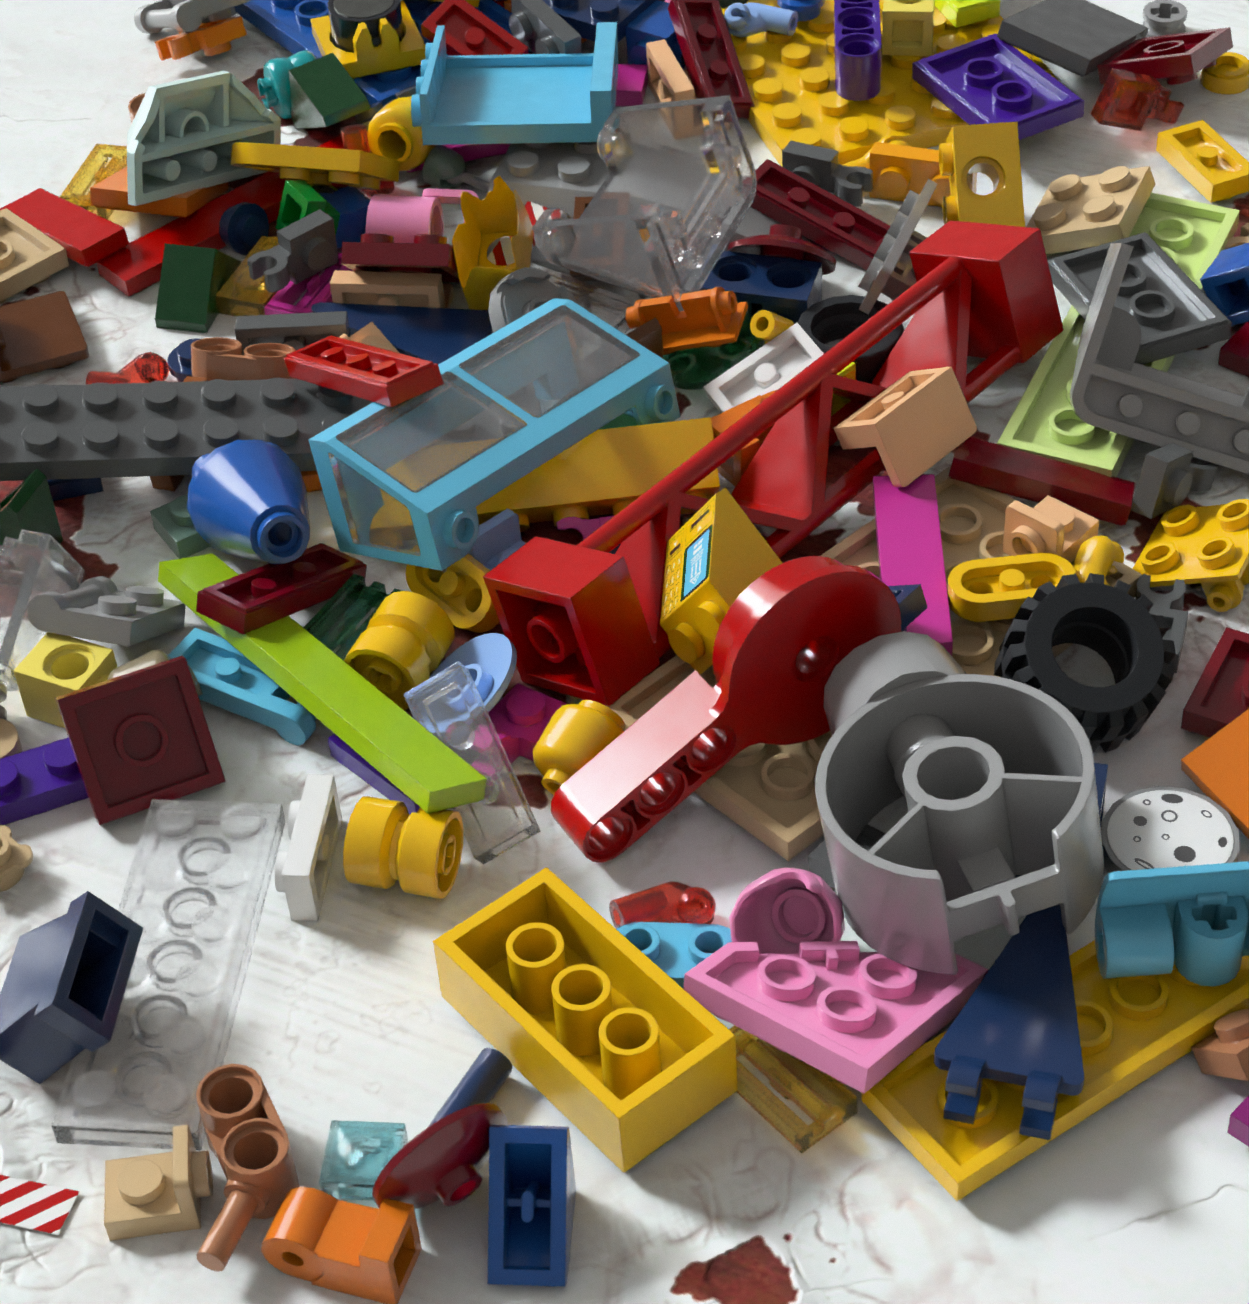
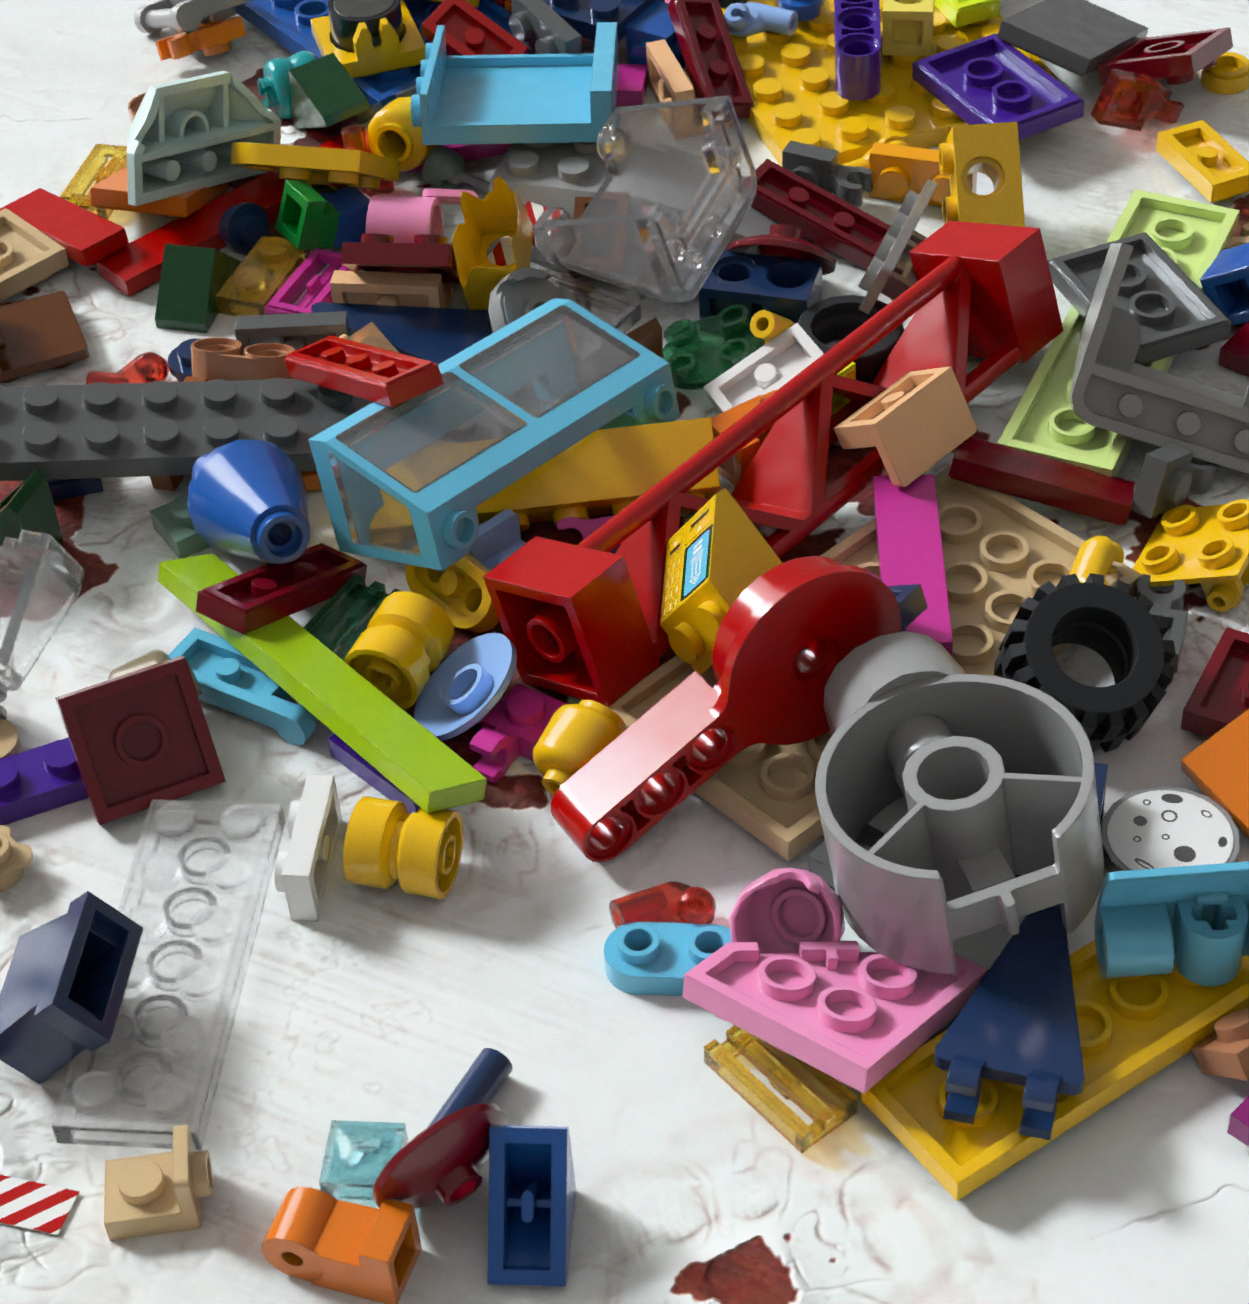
(57, 668): light yellow brick -> none
(105, 614): light grey plate -> none
(251, 1150): nougat beam -> none
(302, 252): dark grey plate -> none
(457, 716): clear tile -> none
(587, 1018): yellow brick -> none
(708, 318): orange hinge -> none
(999, 585): yellow plate -> none
(1047, 528): light nougat bracket -> none
(1092, 208): tan plate -> none
(1164, 18): light grey bush -> none

